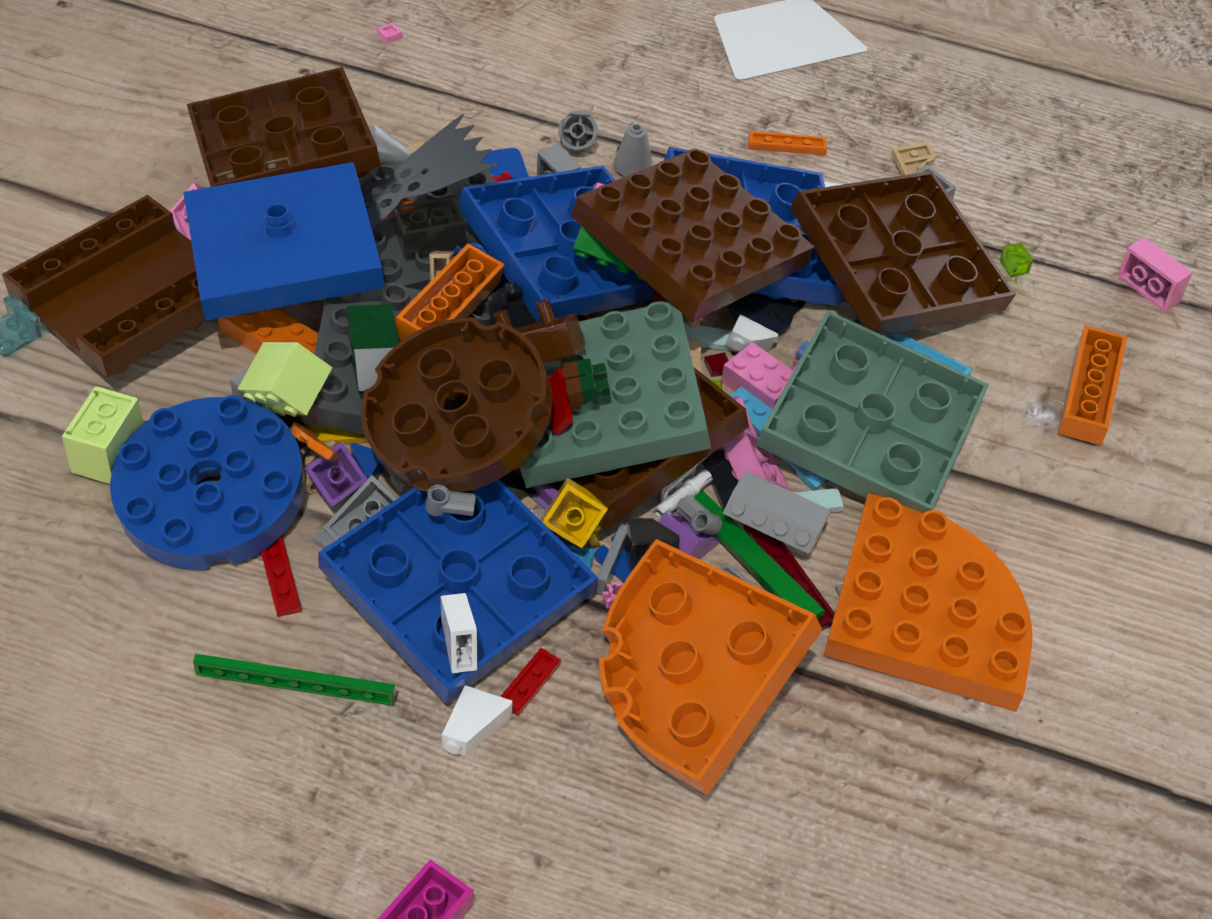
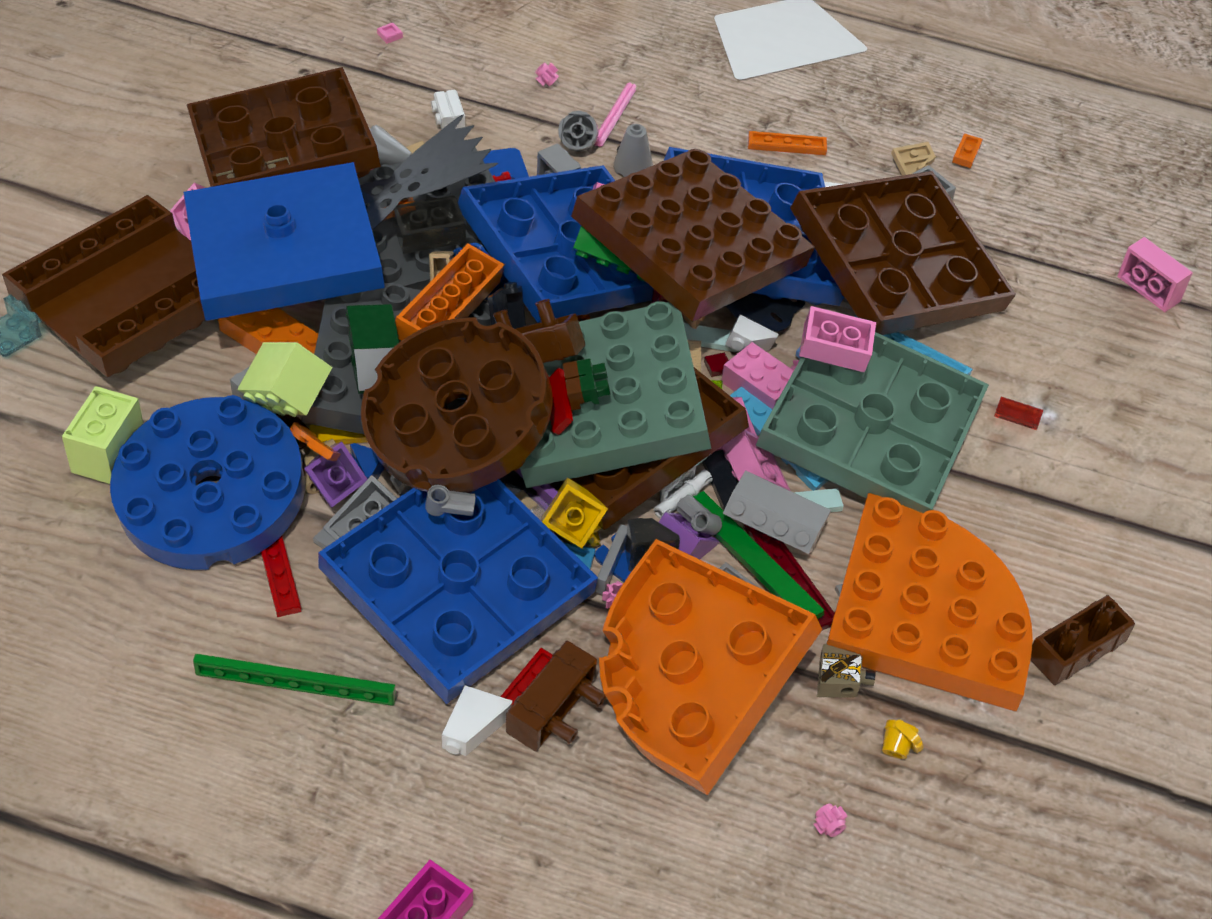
(447, 108): none -> white brick
(459, 632): white slope -> none
(546, 74): none -> bright pink gear
(552, 696): none -> reddish brown piece
(615, 113): none -> bright pink axle
(830, 820): none -> bright pink gear
(837, 339): none -> bright pink brick
(841, 673): none -> torso
(901, 738): none -> yellow piece
(967, 150): none -> orange plate
(1016, 259): clear neon green brick -> none
(1018, 413): none -> clear red tile
(1081, 639): none -> reddish brown piece
(1092, 385): orange brick -> none

